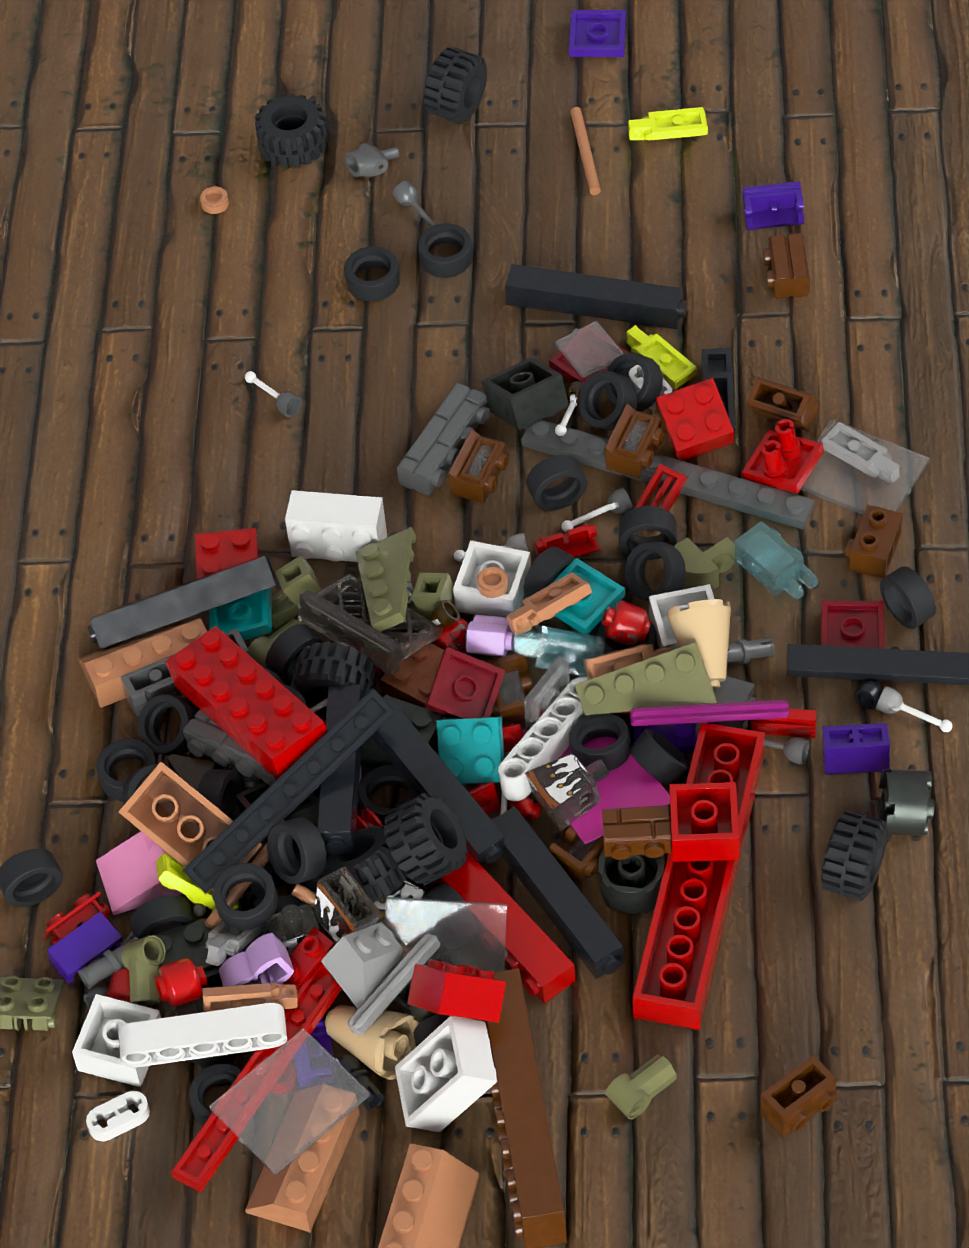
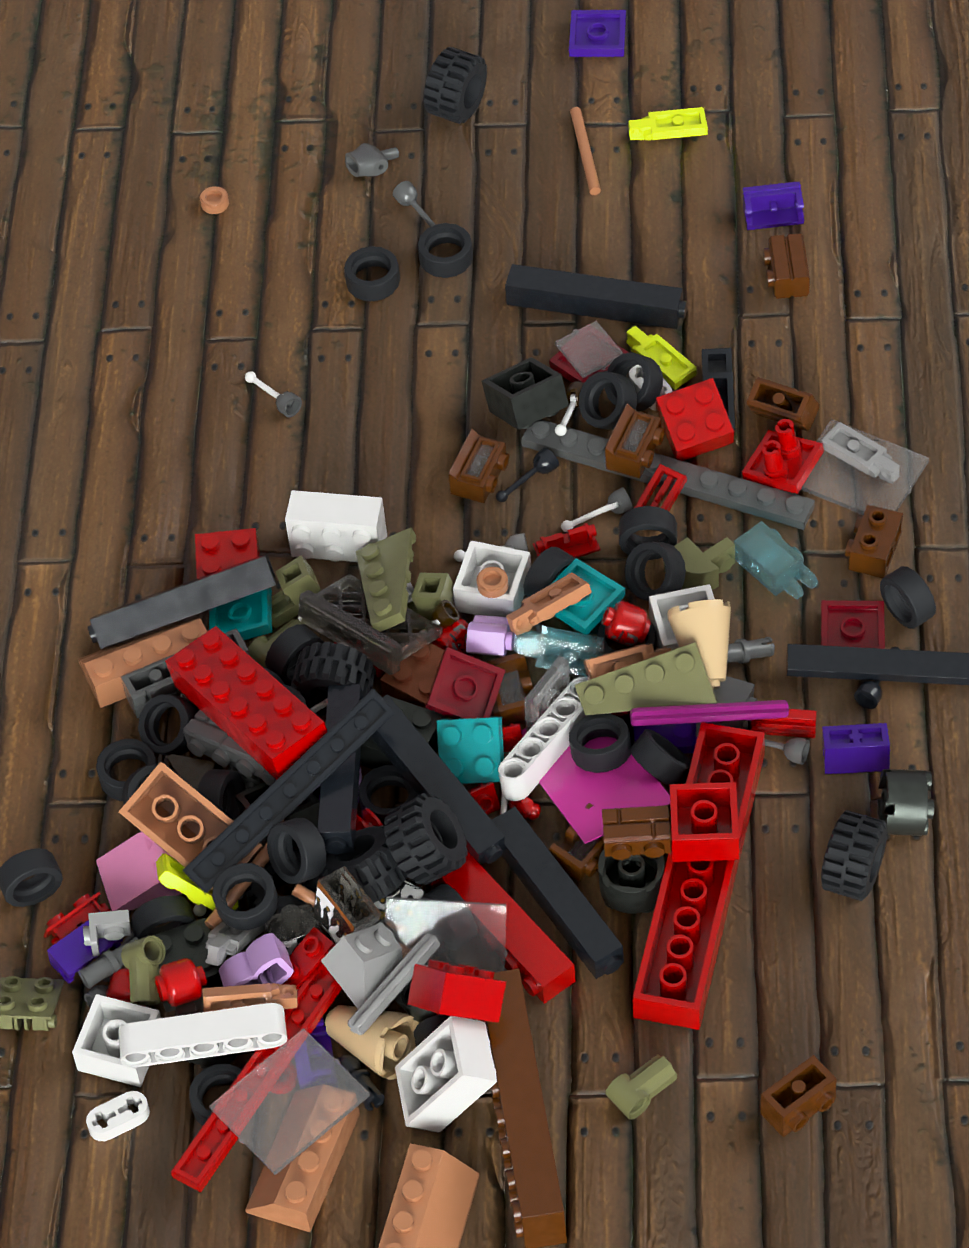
(107, 925): none -> light grey bracket
(291, 130): black tyre -> none
(442, 439): dark grey brick -> none
(543, 462): none -> black hinge
(551, 470): black tyre -> none
(566, 788): clear smoke torso -> none
(892, 701): hinge -> none

